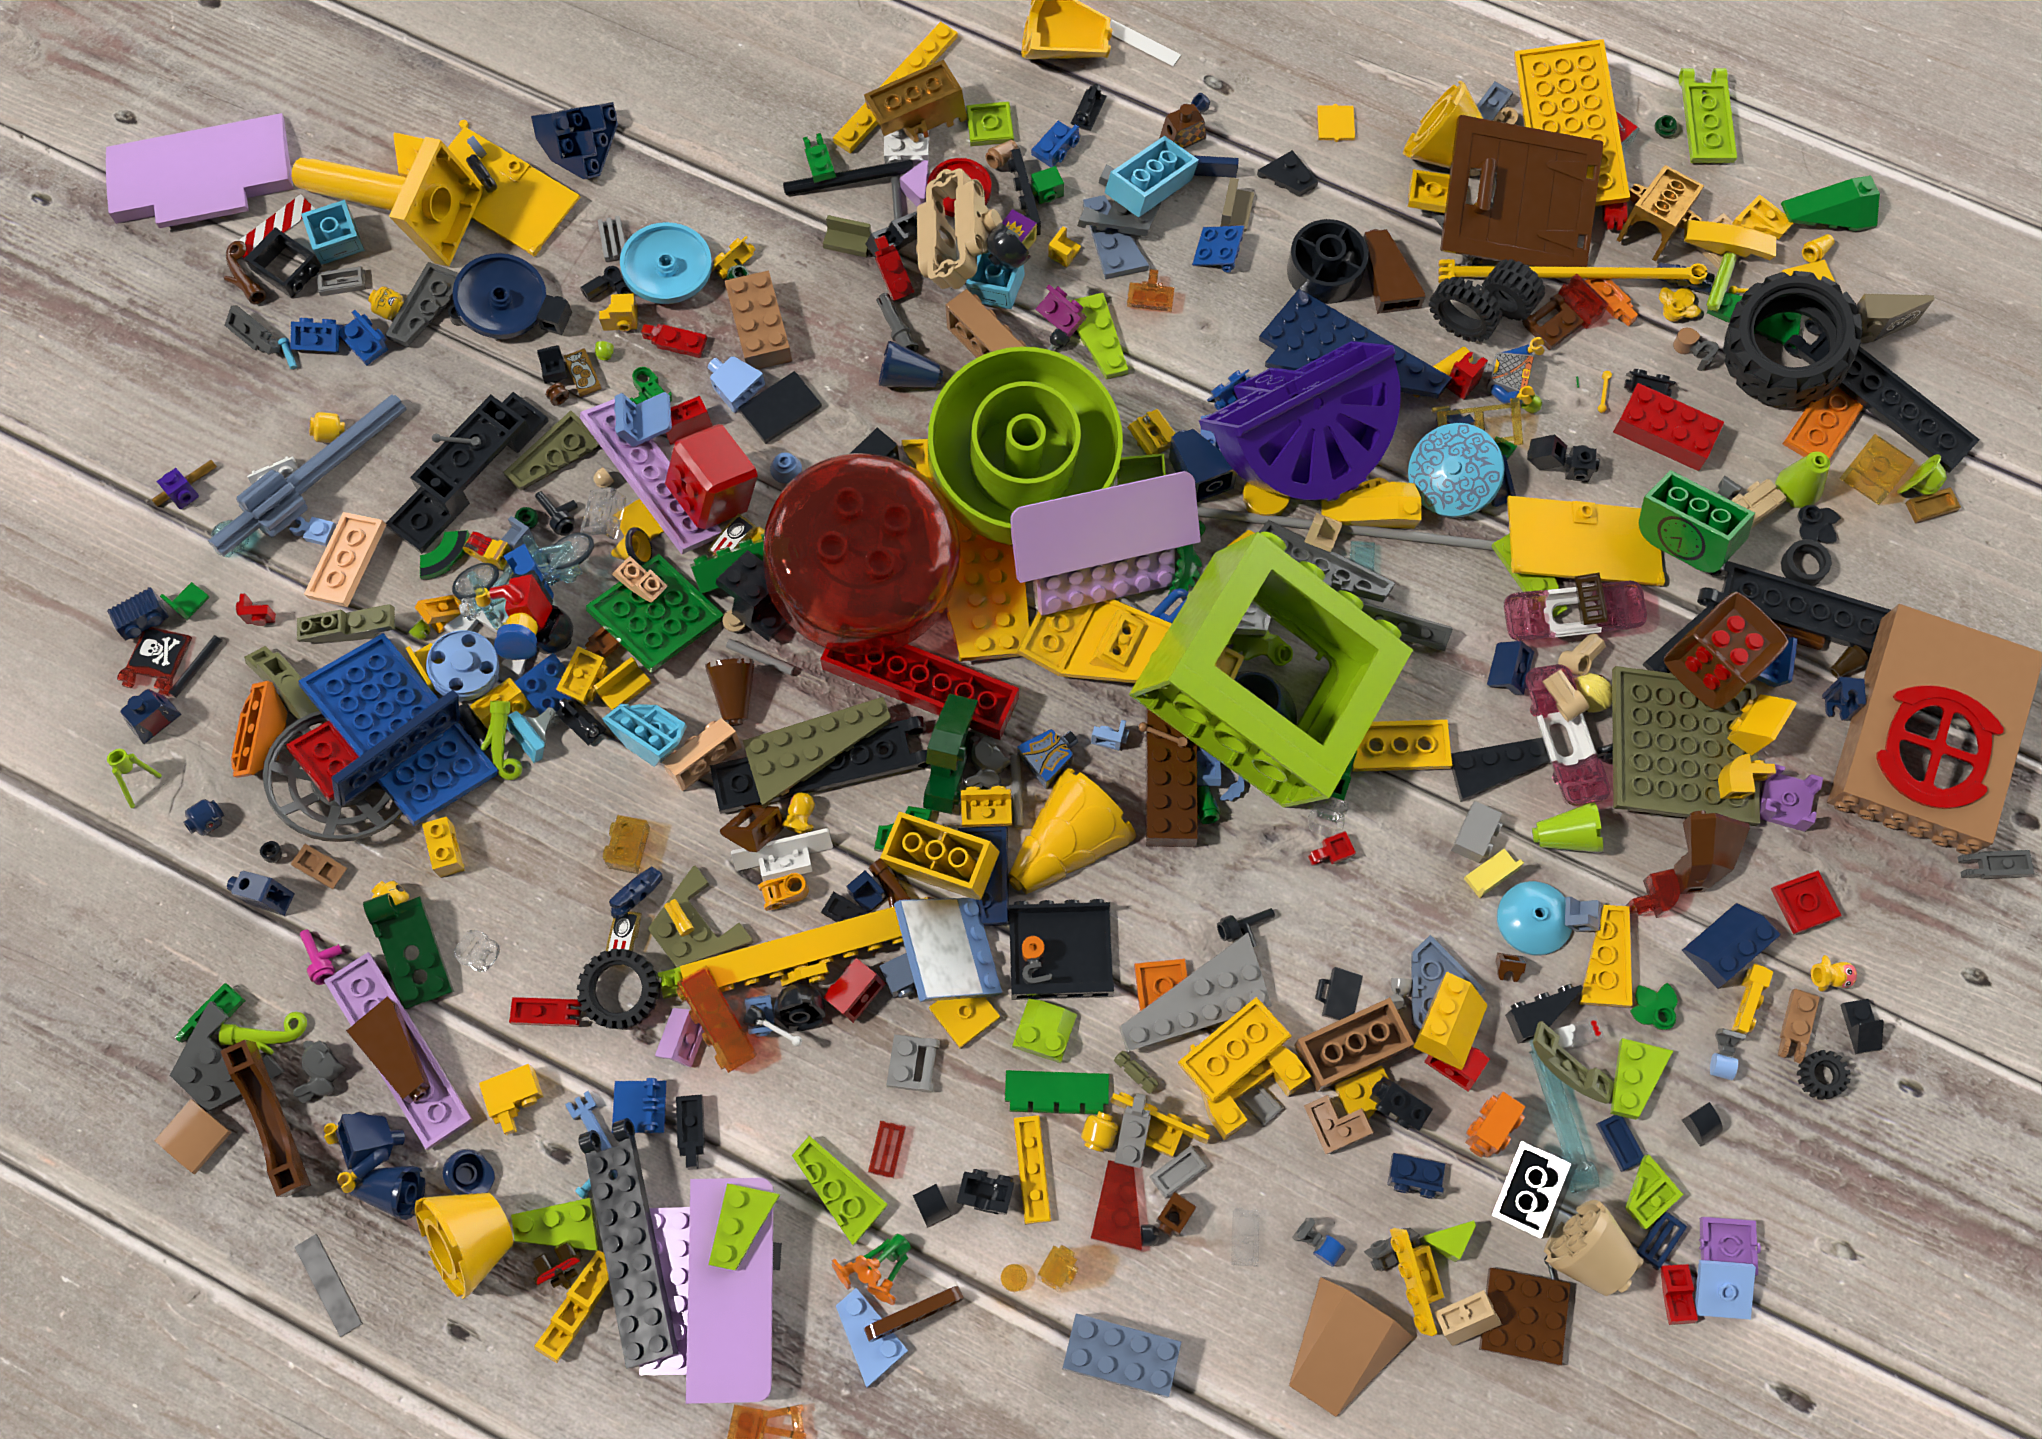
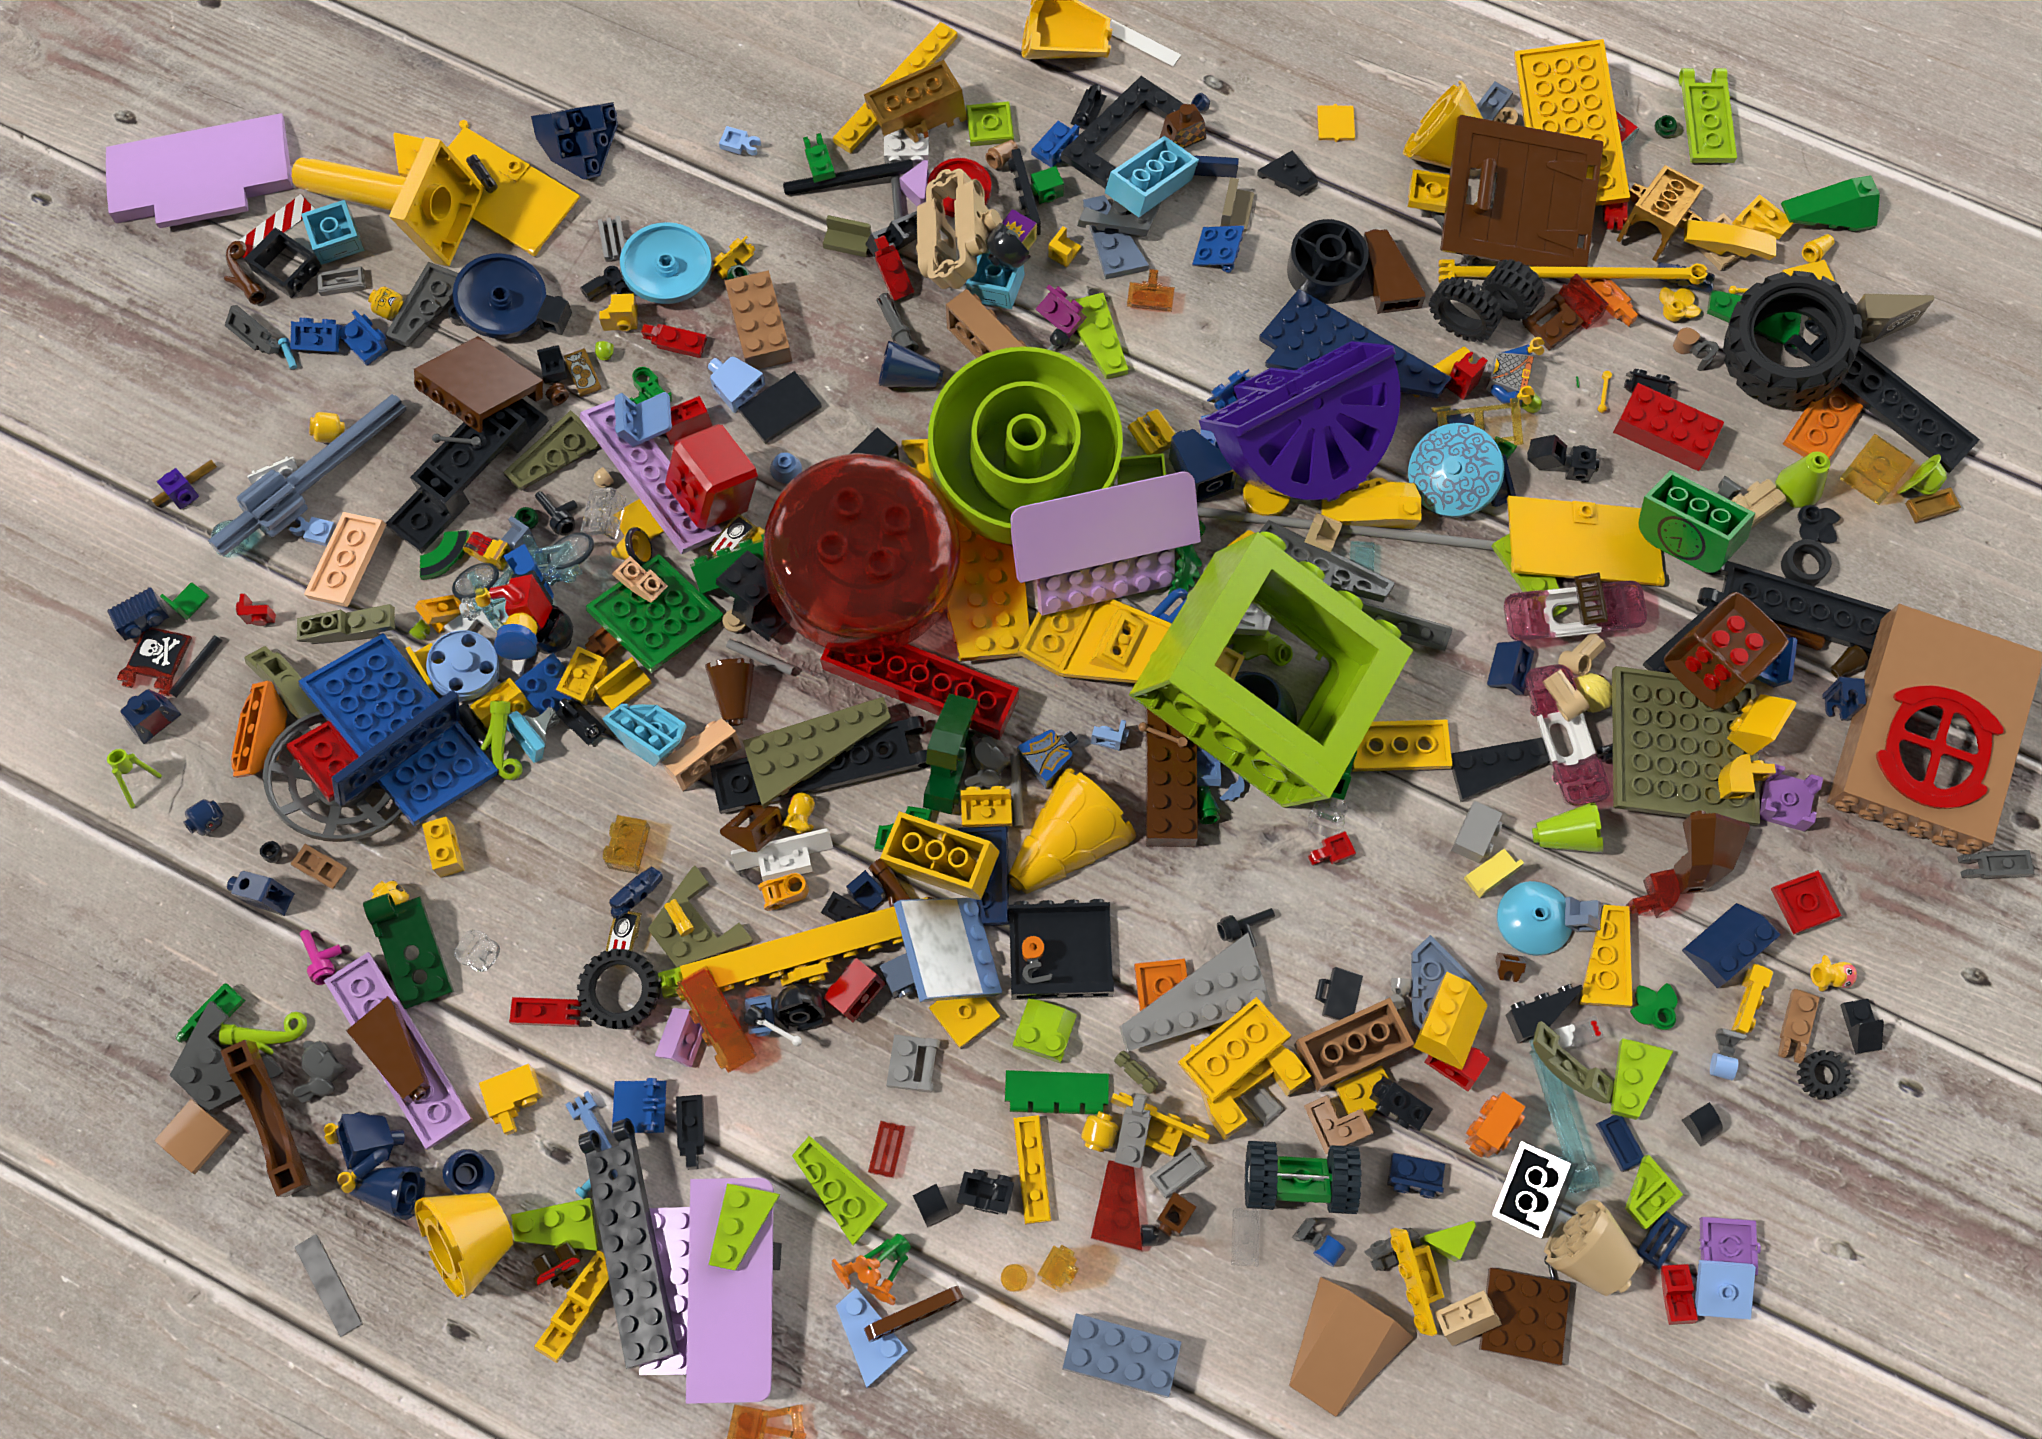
(476, 381): none -> reddish brown panel
(477, 148): sand blue tile -> none
(736, 140): none -> light blue plate
(1082, 150): none -> black plate
(1303, 1179): none -> black plate
(1721, 281): lime axle -> none

